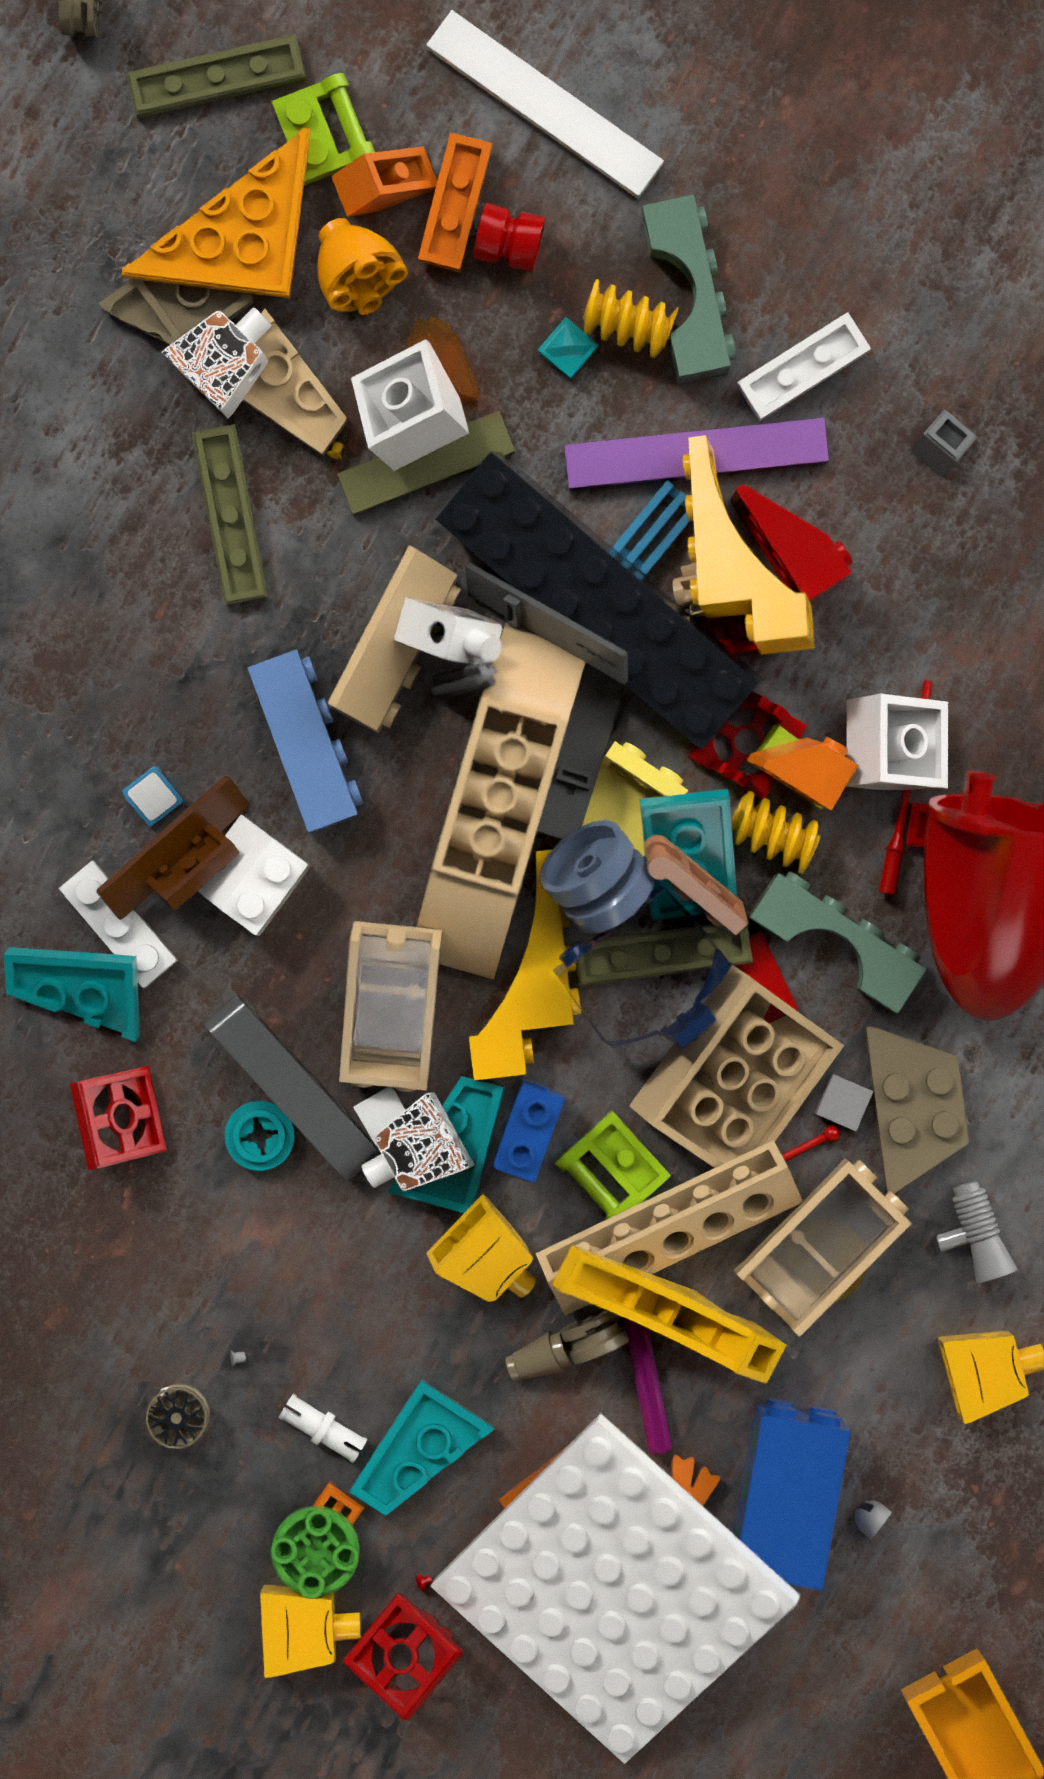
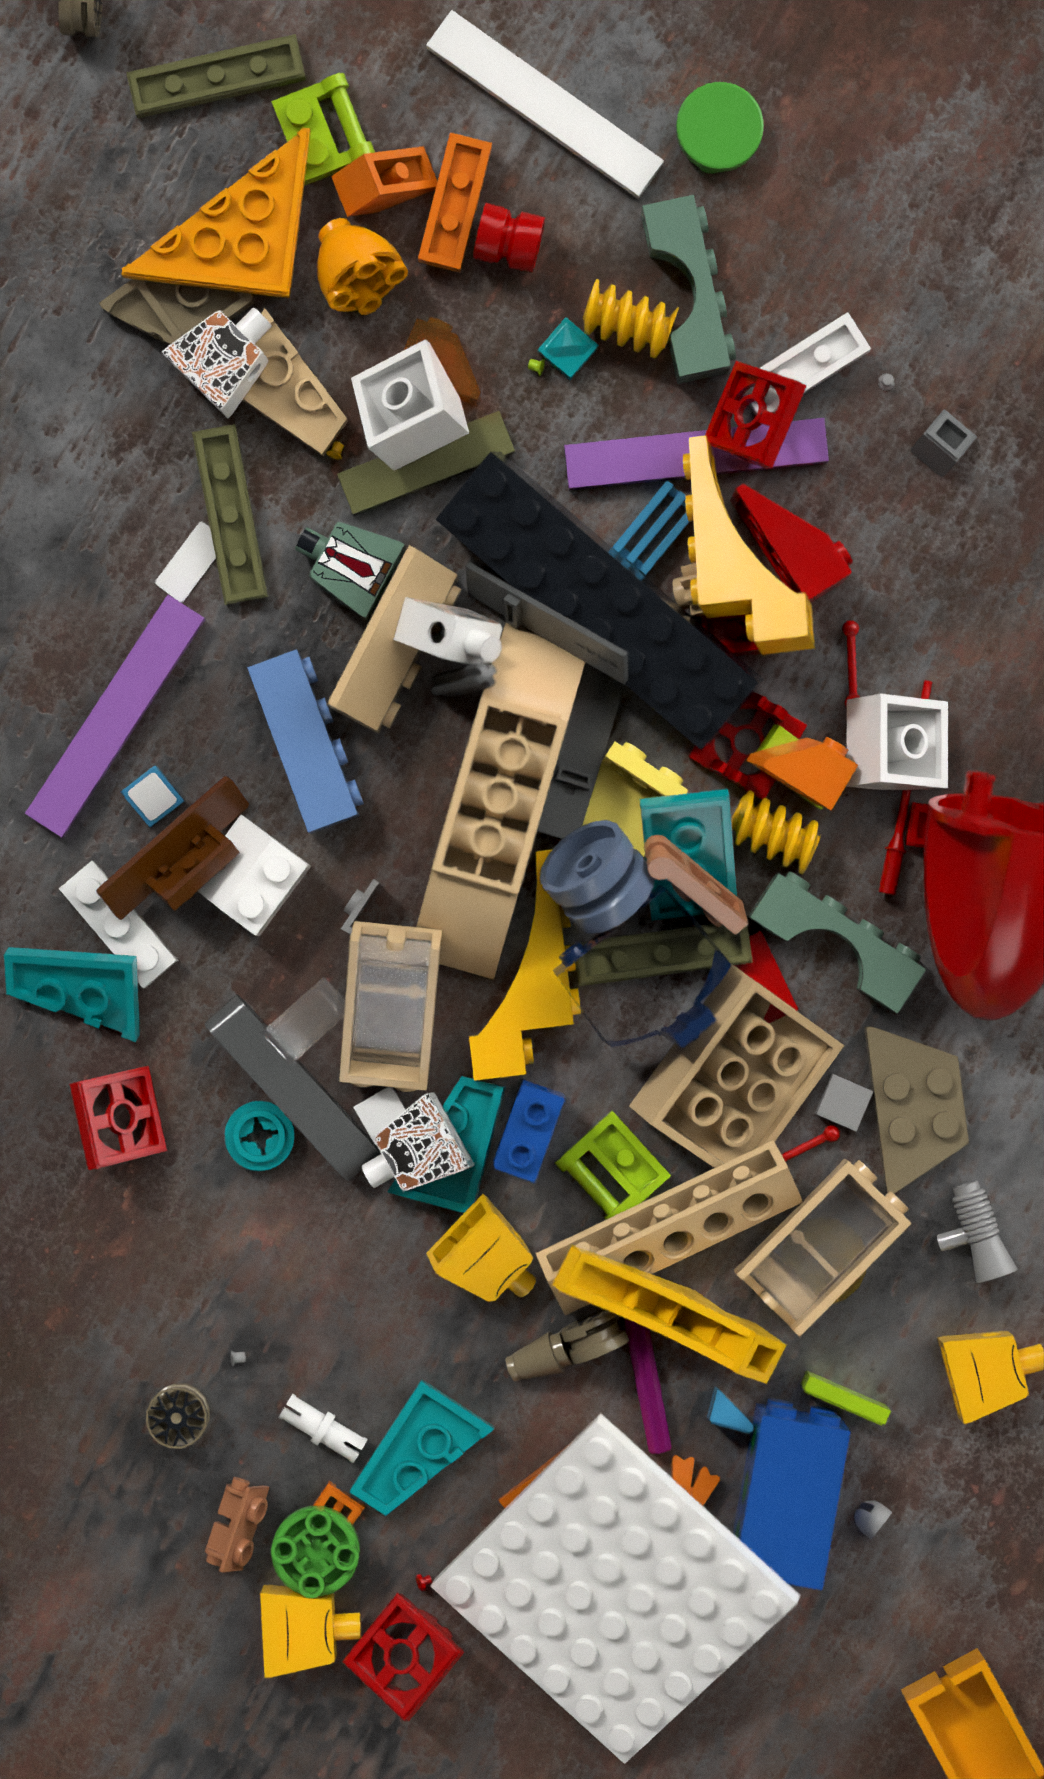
(115, 716): none -> medium lavender tile
(188, 563): none -> white sticker
(232, 1545): none -> nougat hinge
(306, 1021): none -> clear tile
(352, 565): none -> torso
(357, 904): none -> light grey bracket
(536, 365): none -> lime piece
(719, 127): none -> bright green tile
(727, 1414): none -> dark azure slope
(739, 382): none -> red piece
(845, 1398): none -> lime tile
(851, 629): none -> red hinge
(886, 382): none -> light grey piece

